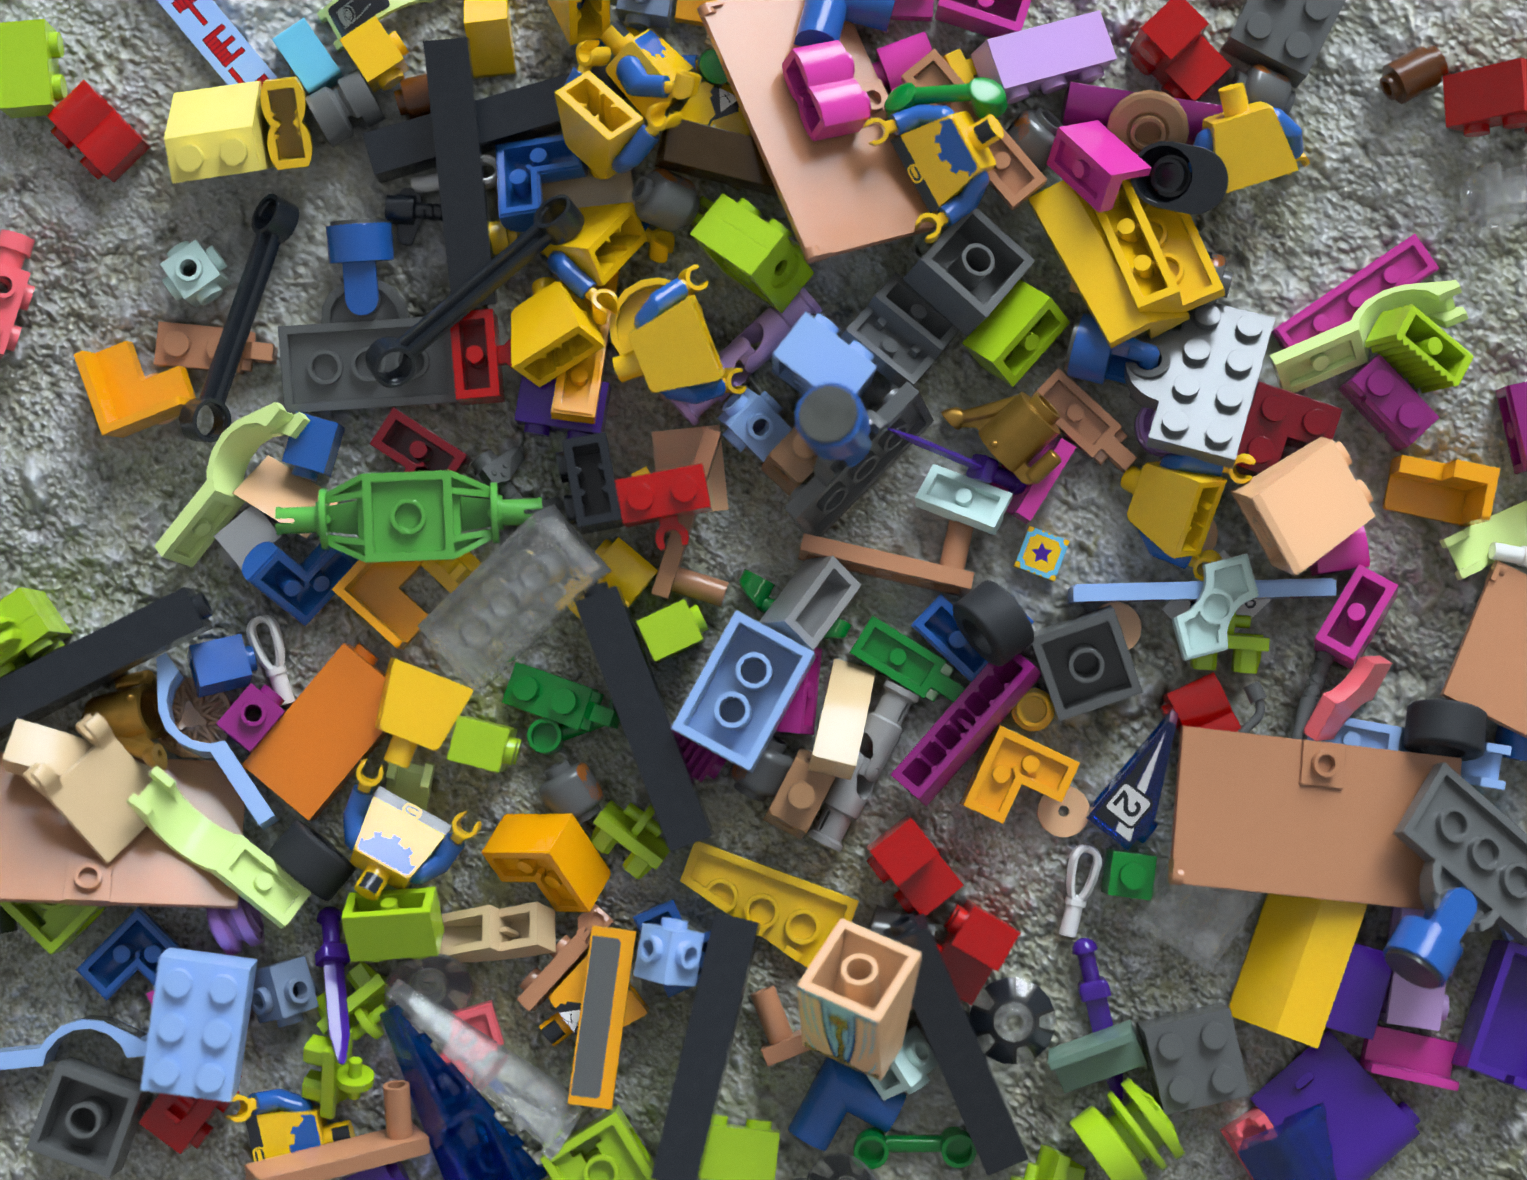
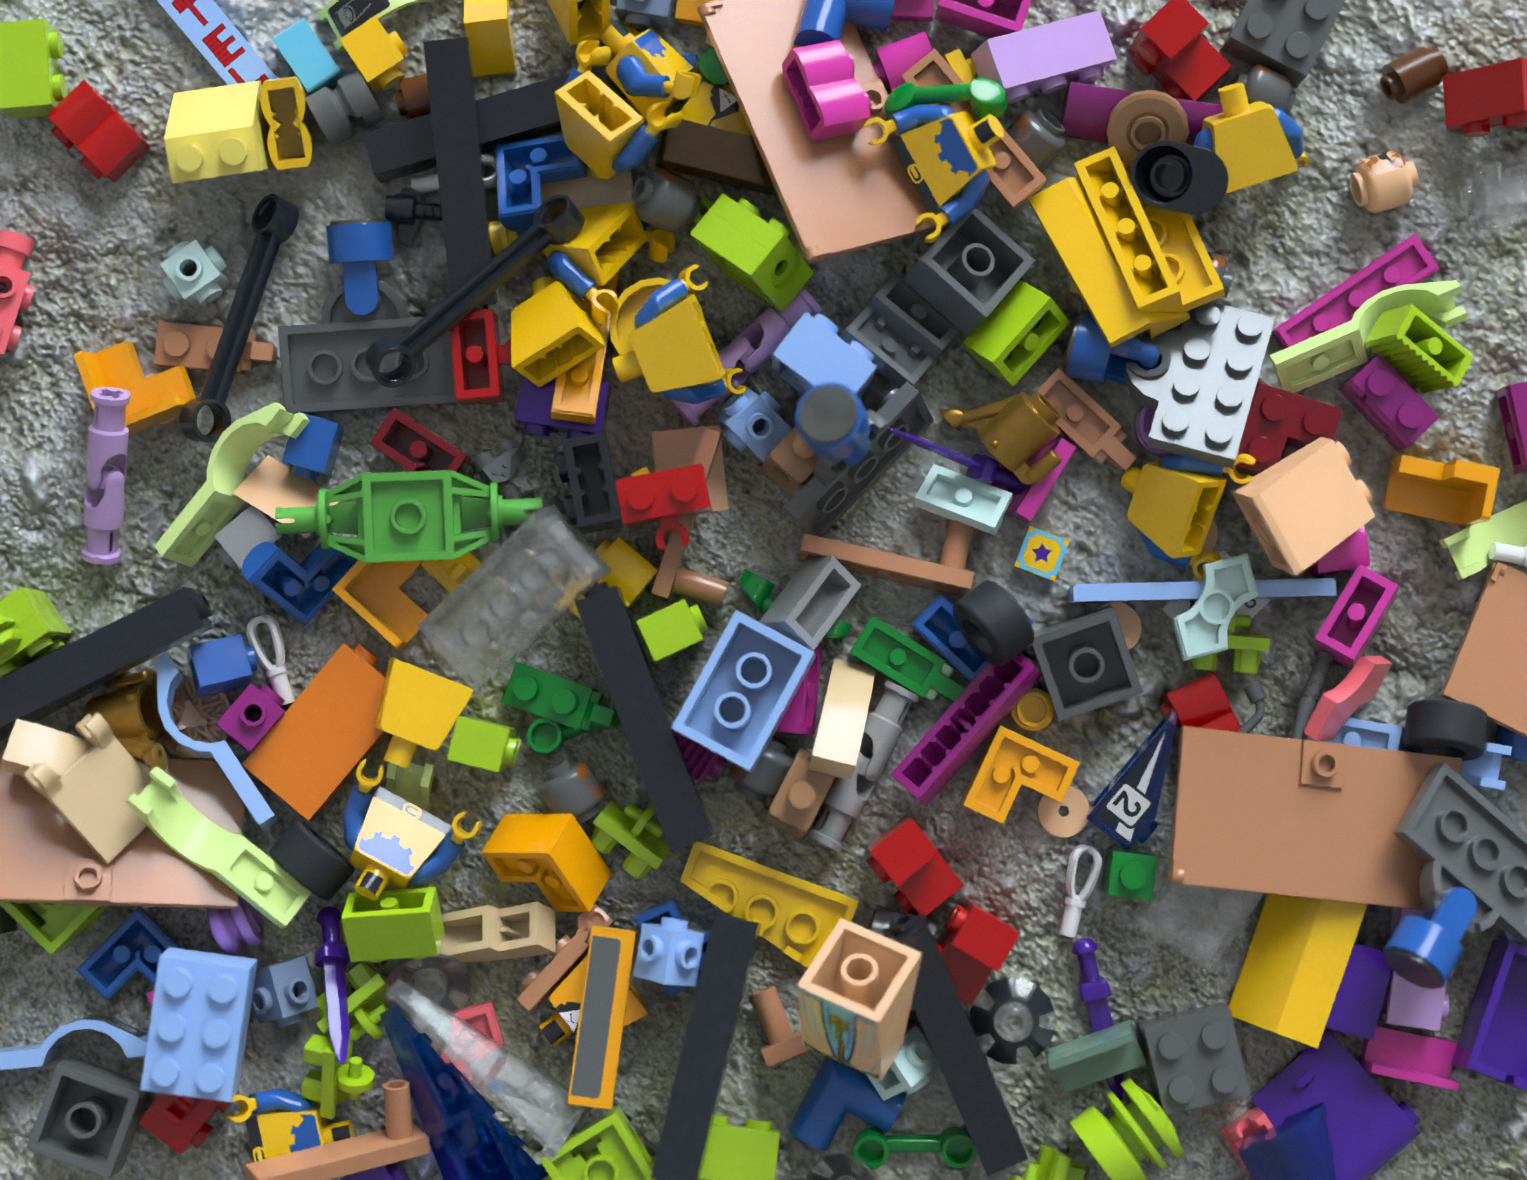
(106, 482): none -> lavender piece
(1094, 162): dark pink panel -> none
(1383, 182): none -> light nougat head

